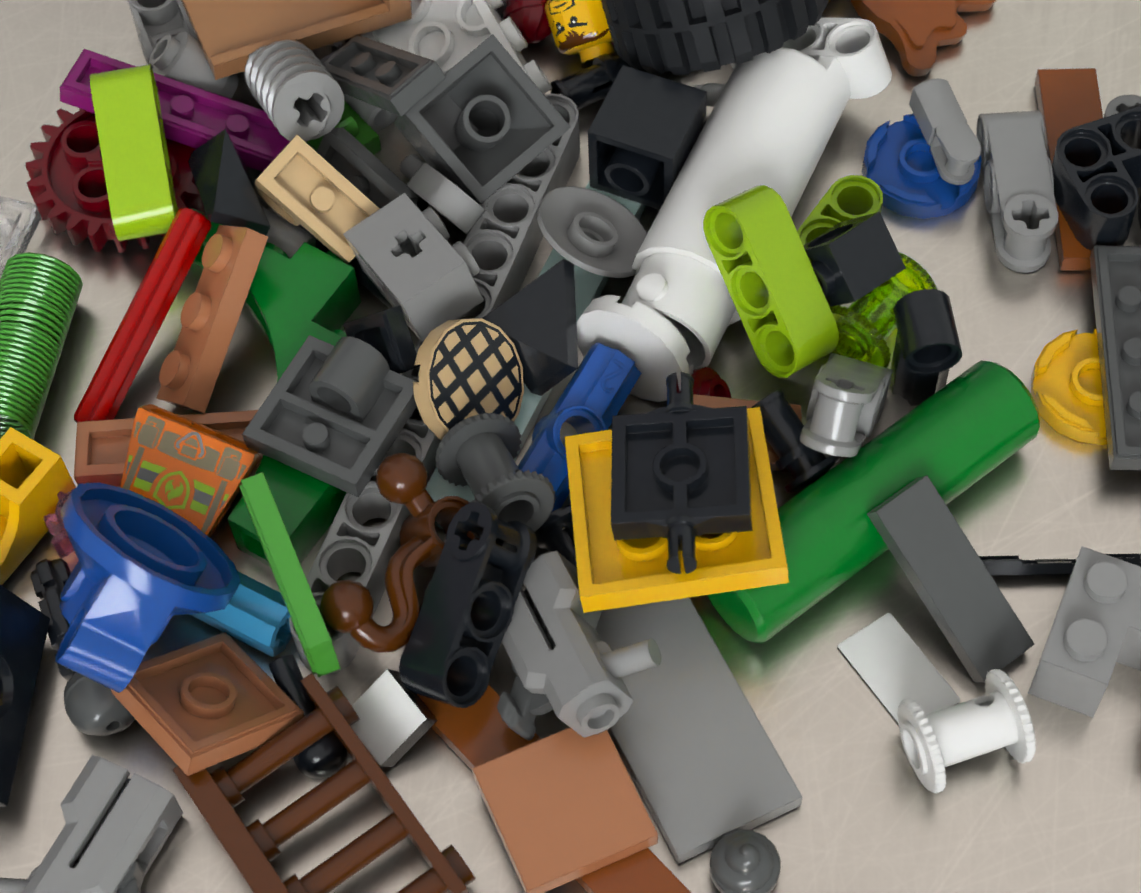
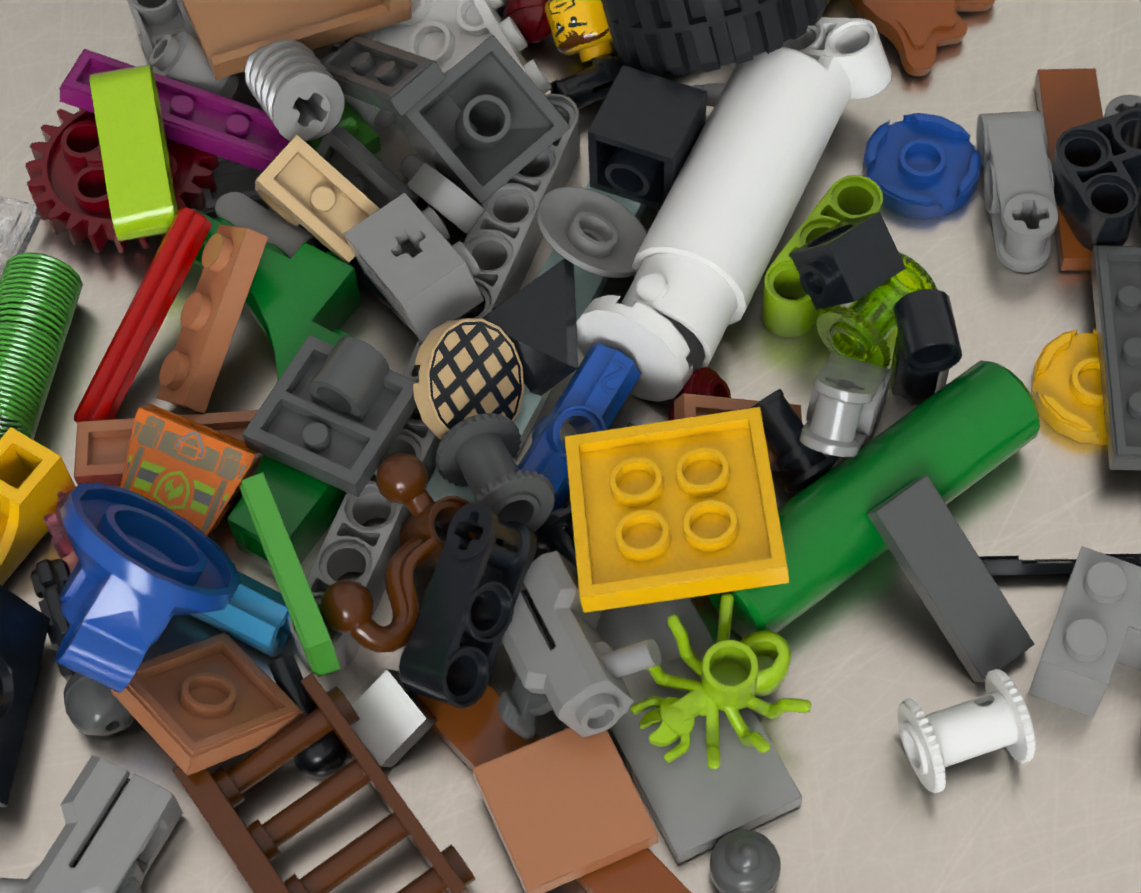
(227, 185): black slope -> none
(388, 335): black tile -> none
(681, 473): black plate -> none
(729, 682): none -> lime animal
(771, 280): lime beam -> none
(896, 667): white sticker -> none
(945, 130): light grey bar -> none

